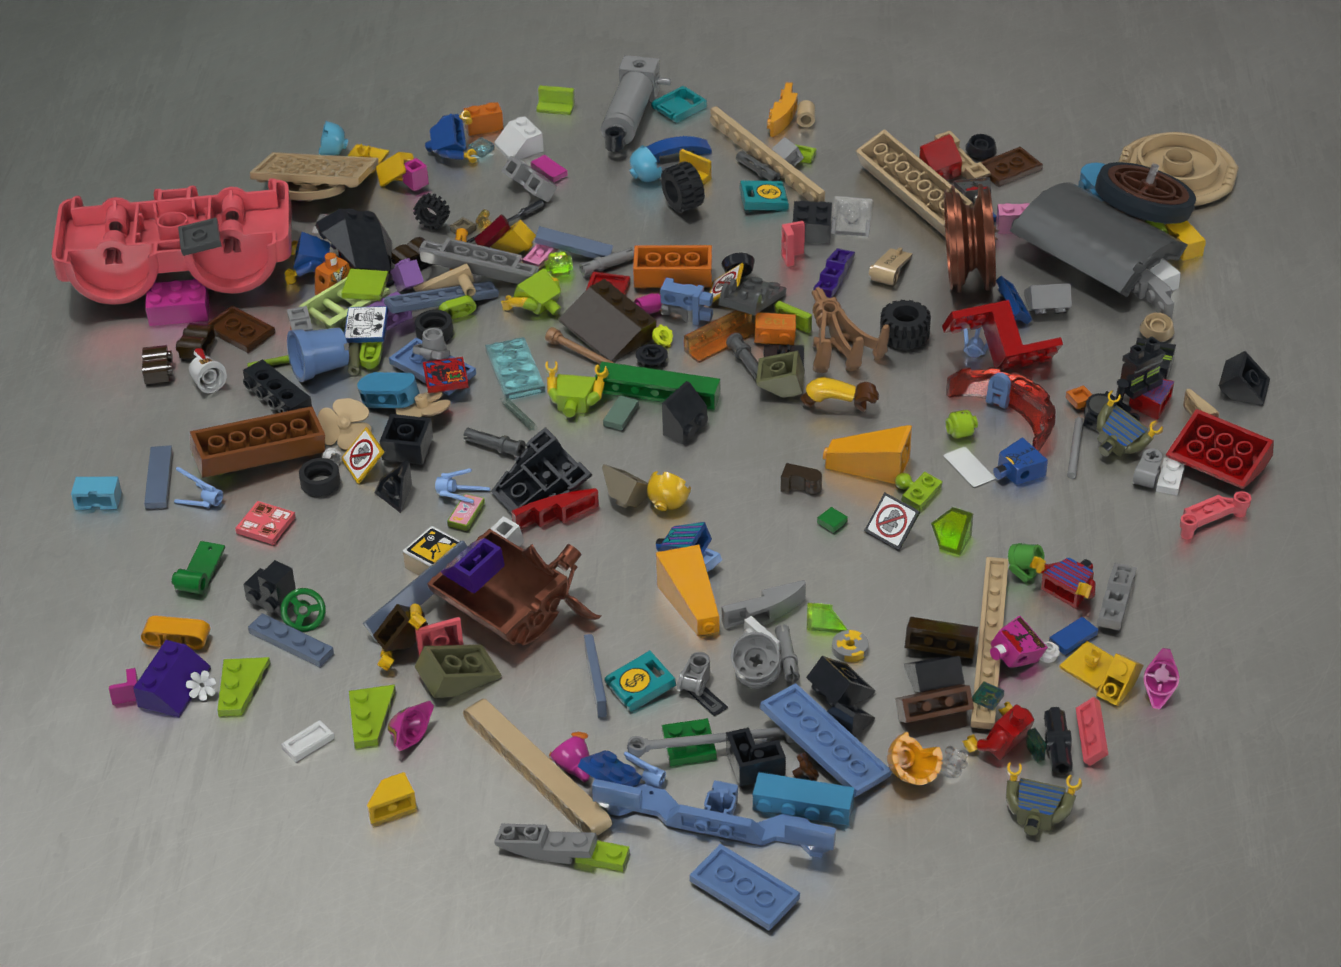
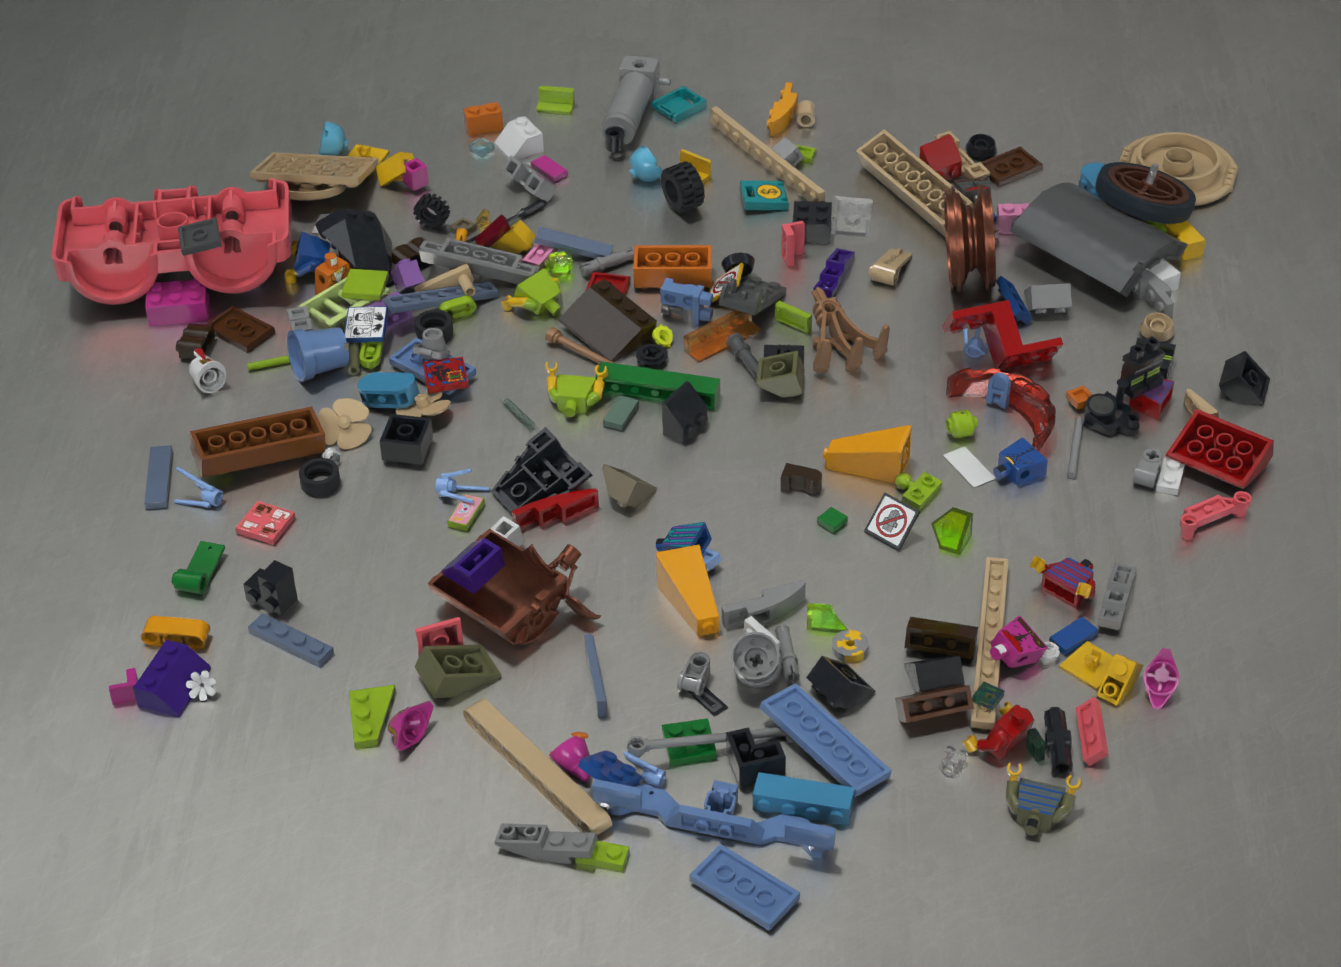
(96, 492): medium azure brick -> none
(156, 364): dark brown brick -> none
(238, 682): lime wing -> none
(274, 388): black brick -> none
(291, 597): green piece -> none
(308, 741): white tile -> none
(362, 455): piece -> none
(391, 798): yellow slope -> none
(395, 486): black slope -> none
(398, 631): dark brown torso -> none
(416, 591): sand blue tile -> none
(427, 549): piece -> none
(449, 137): blue torso -> none
(502, 444): dark grey pin -> none
(515, 368): clear light blue plate -> none
(635, 682): teal container -> none
(650, 303): dark pink brick -> none
(667, 491): yellow cylinder -> none
(675, 144): blue slope -> none
(745, 159): dark grey pin -> none
(775, 328): orange brick -> none
(805, 768): reddish brown plant -> none
(827, 388): piece -> none
(851, 717): black slope -> none
(907, 322): black tyre -> none
(912, 762): light orange hair -> none
(1020, 558): bright green piece -> none
(1121, 431): olive torso -> none

